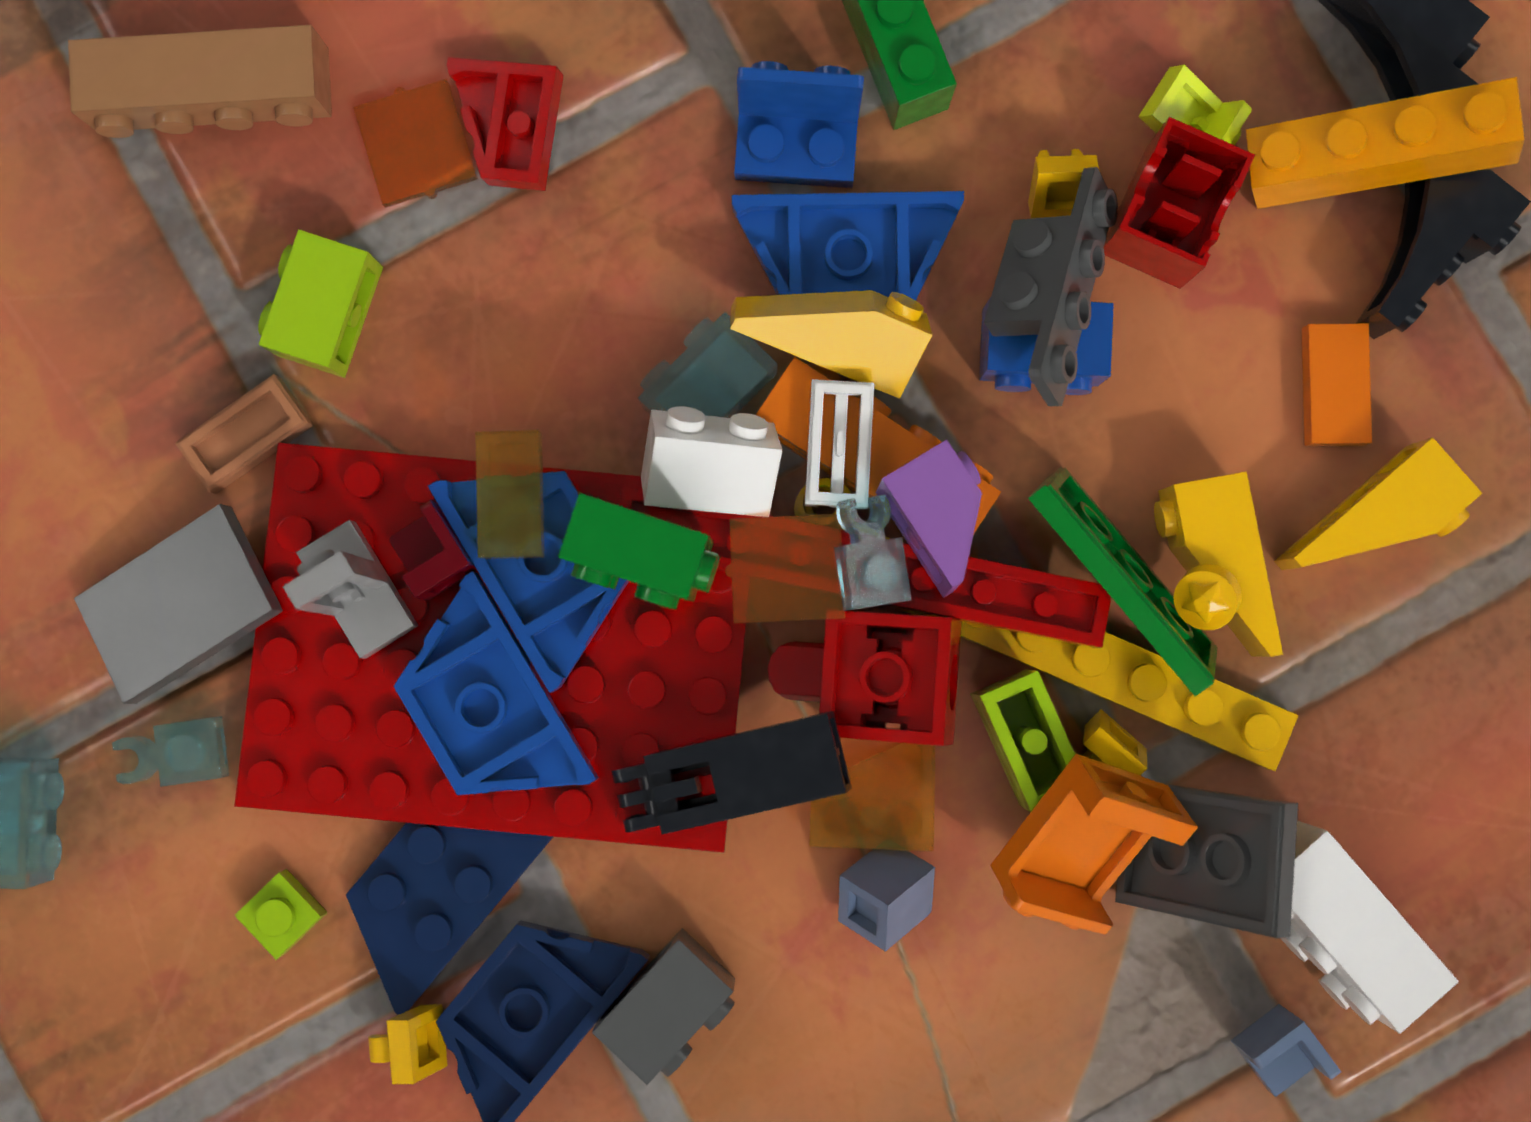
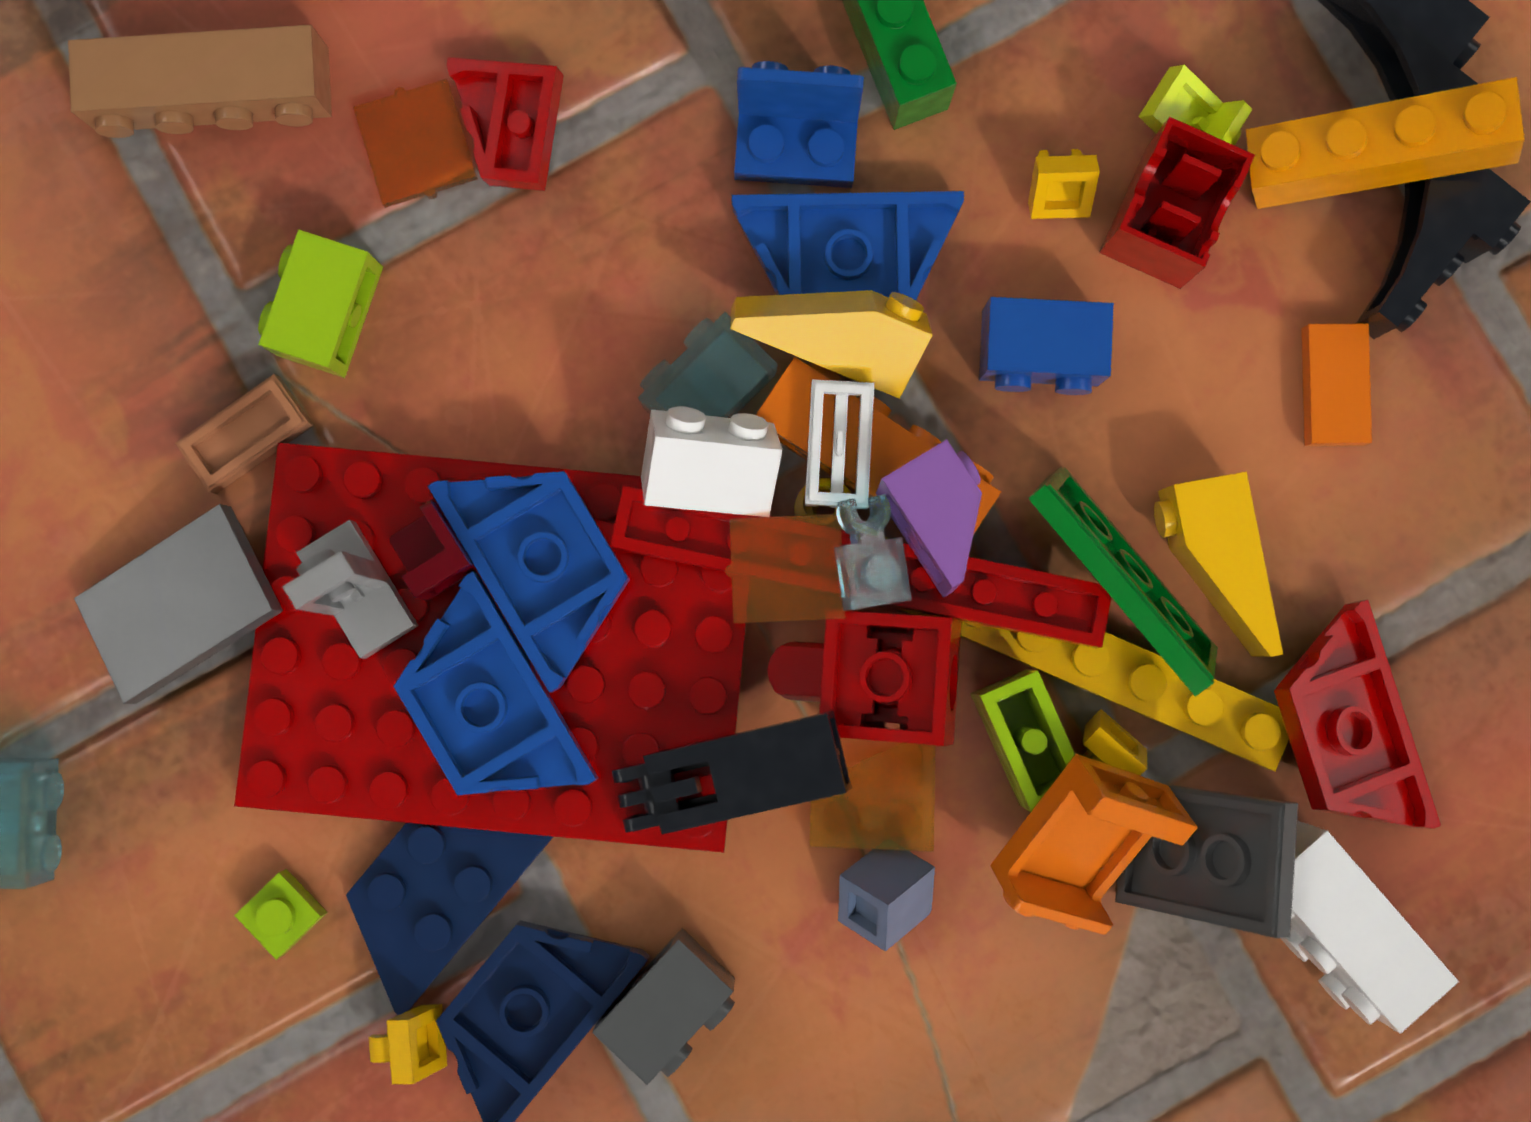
(180, 753): clear light blue plate -> none
(510, 494): clear yellow tile -> none
(629, 545): green brick -> none
(1050, 280): dark grey bracket -> none
(1207, 597): yellow tile -> none
(1282, 1050): sand blue panel -> none
(1353, 727): none -> red wing
(1404, 500): yellow slope -> none

